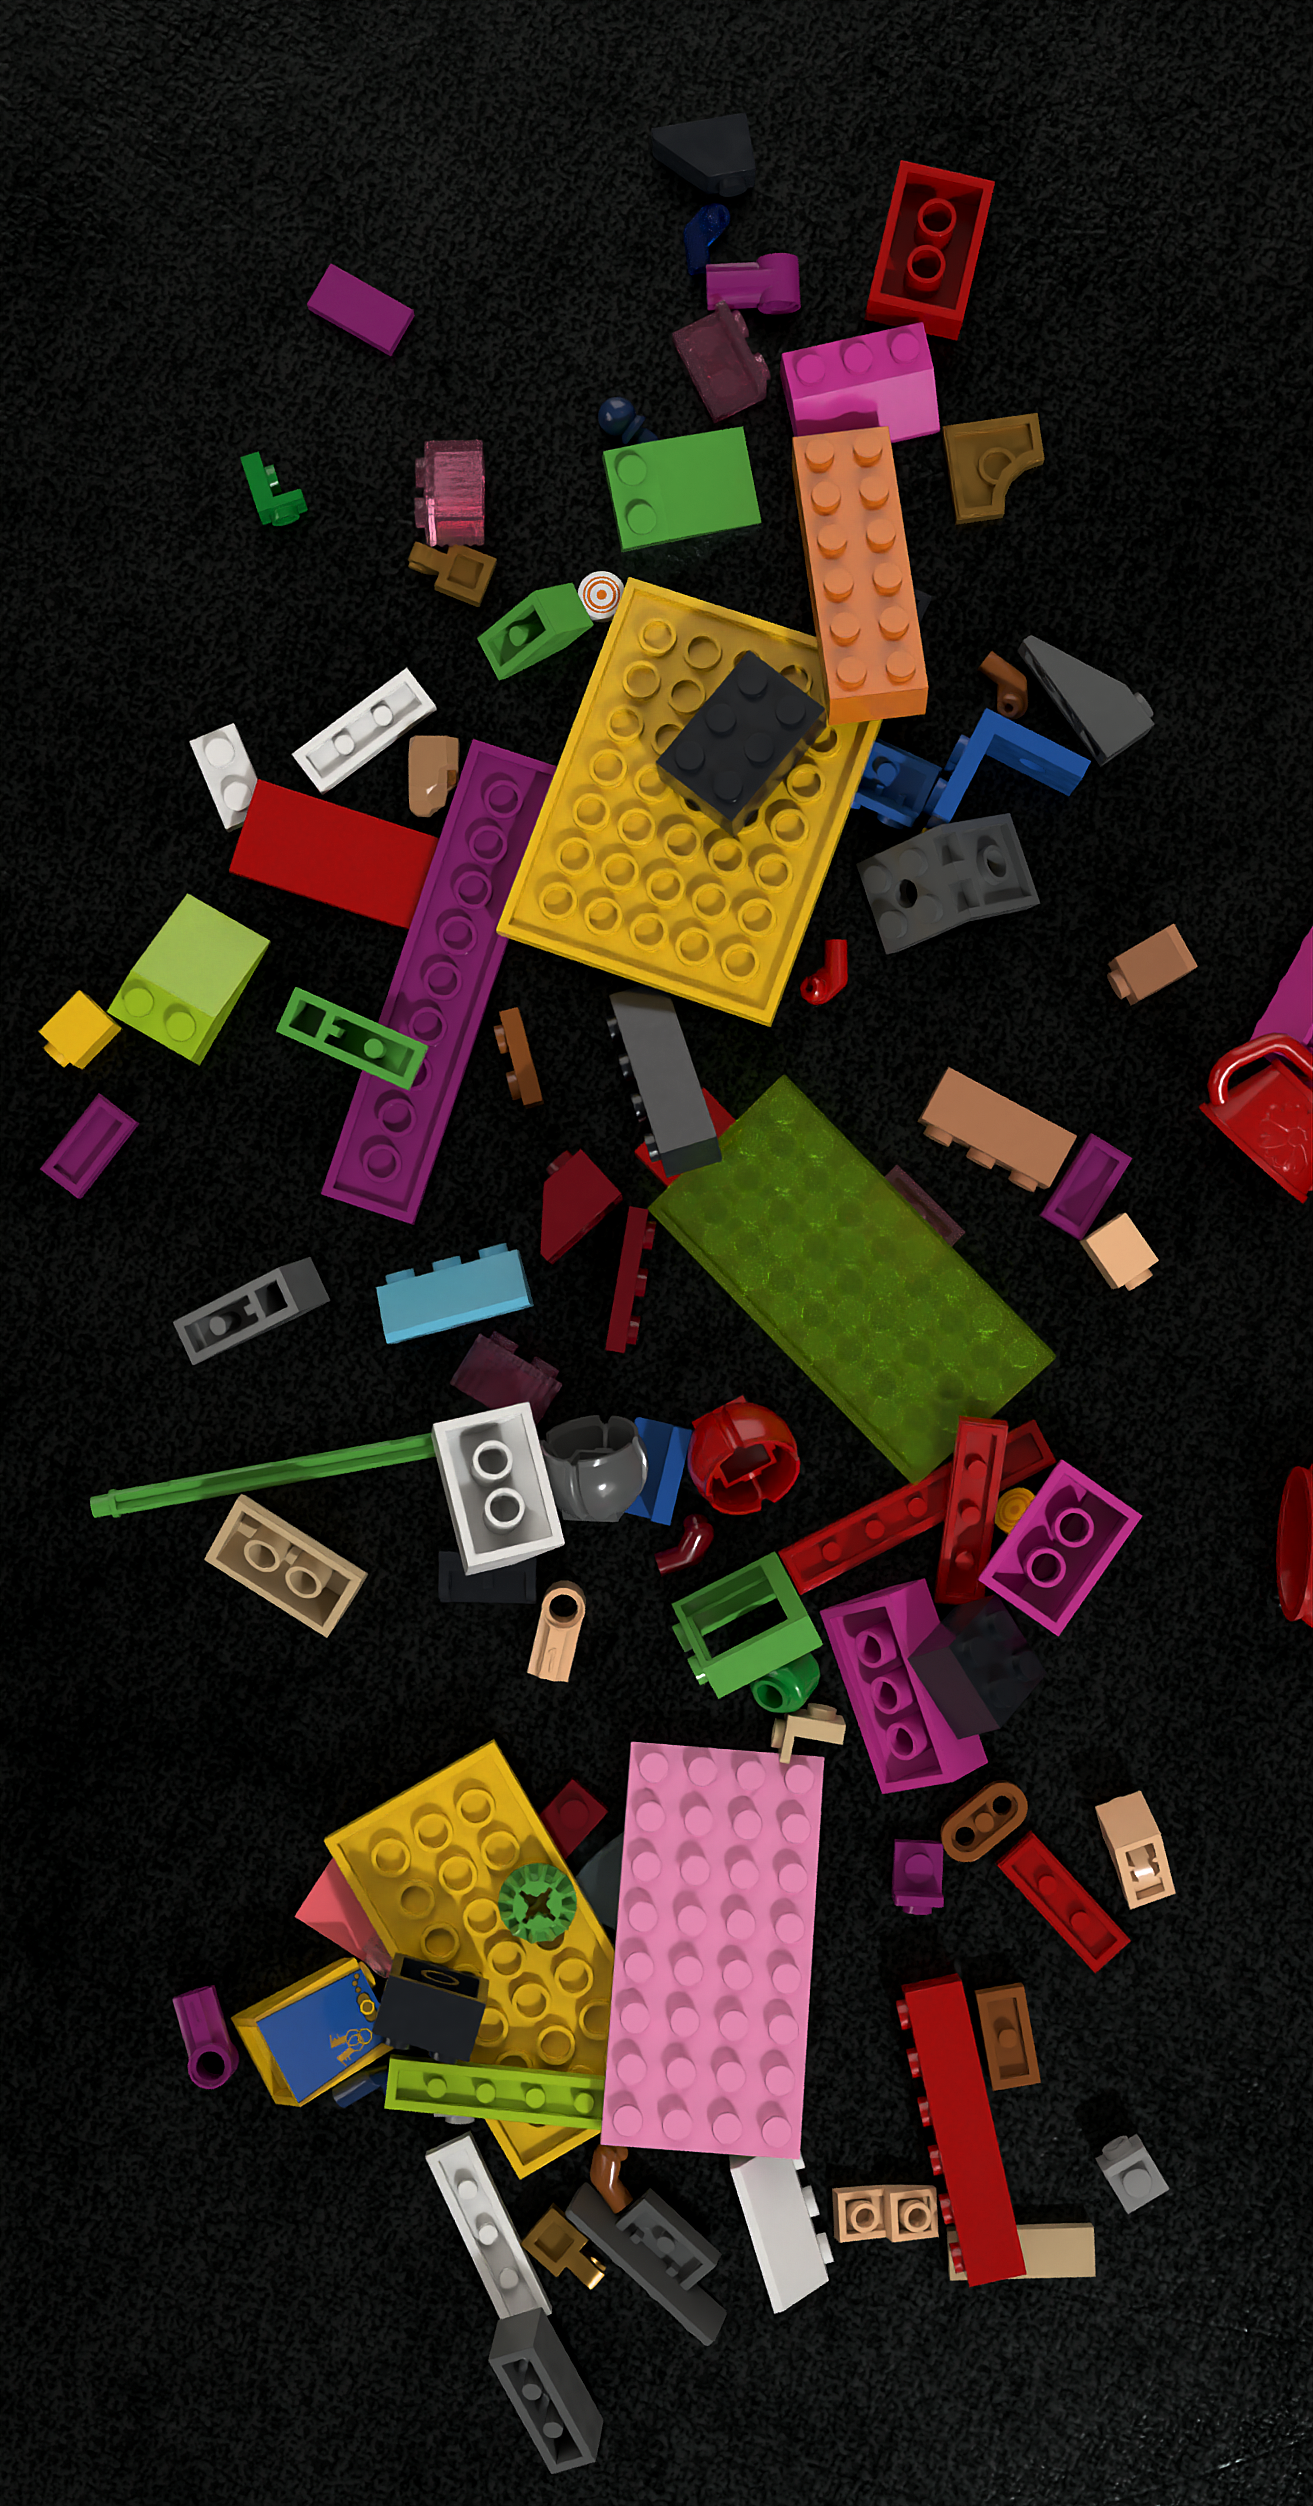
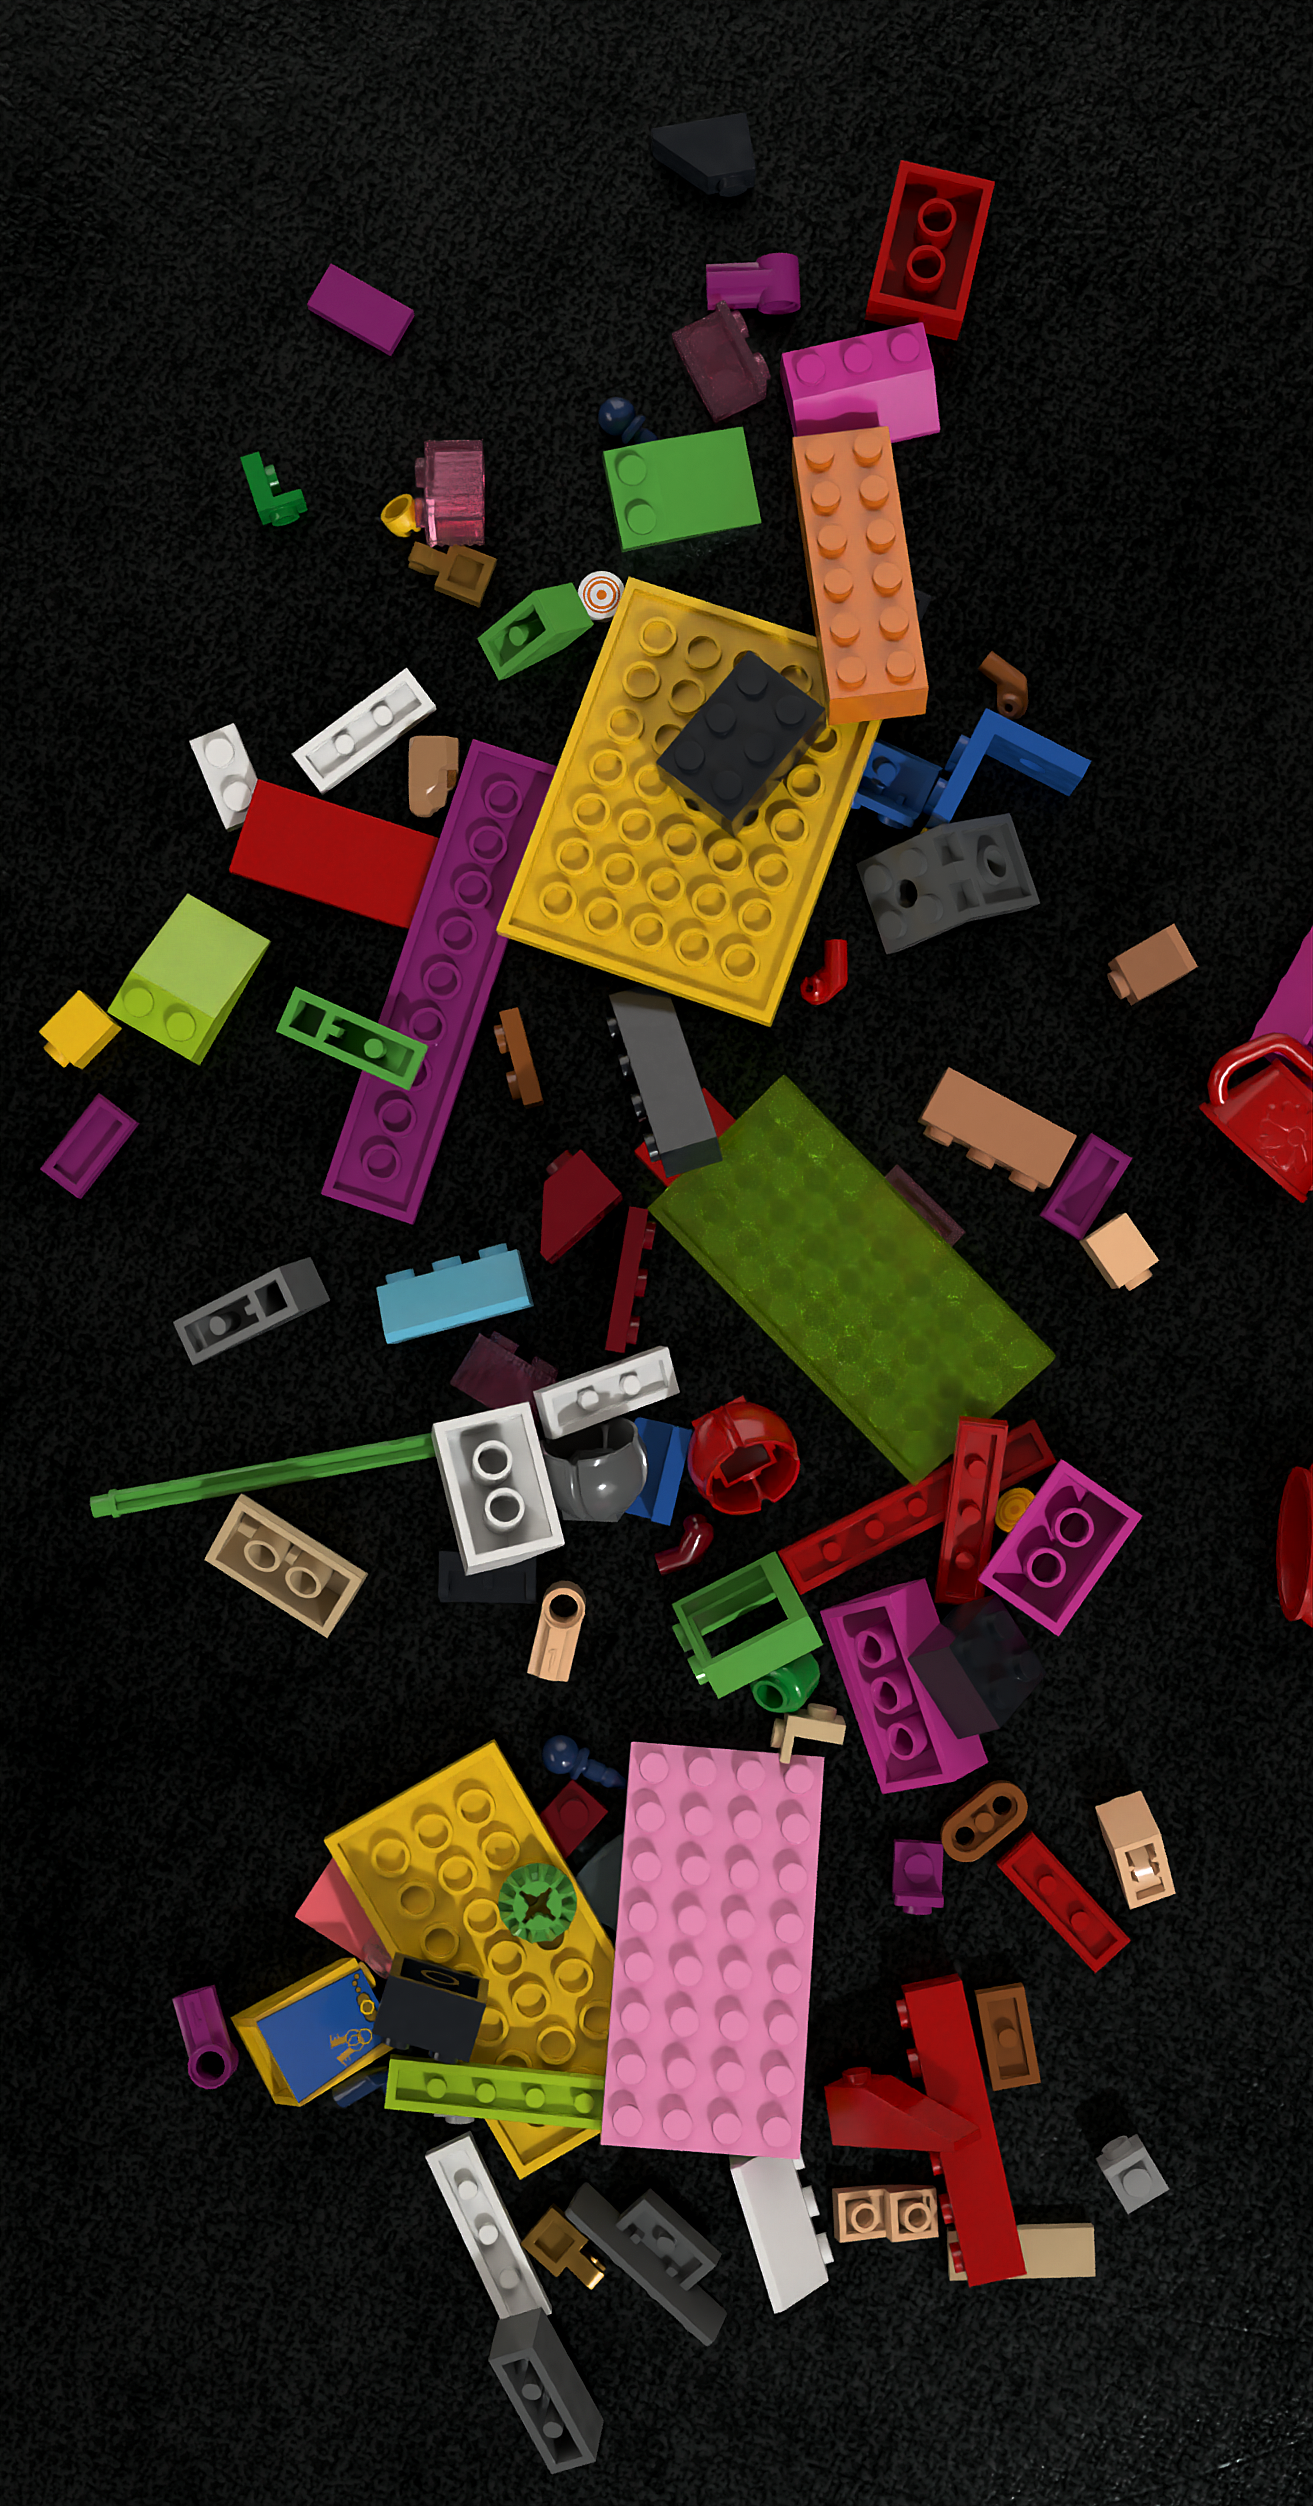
(400, 516): none -> yellow hinge
(563, 1755): none -> dark blue bar
(605, 2173): dark orange arm -> none
(606, 1392): none -> white plate
(701, 233): clear blue arm -> none
(892, 2115): none -> red slope
(986, 460): pearl gold tile -> none
(1093, 703): dark grey slope -> none

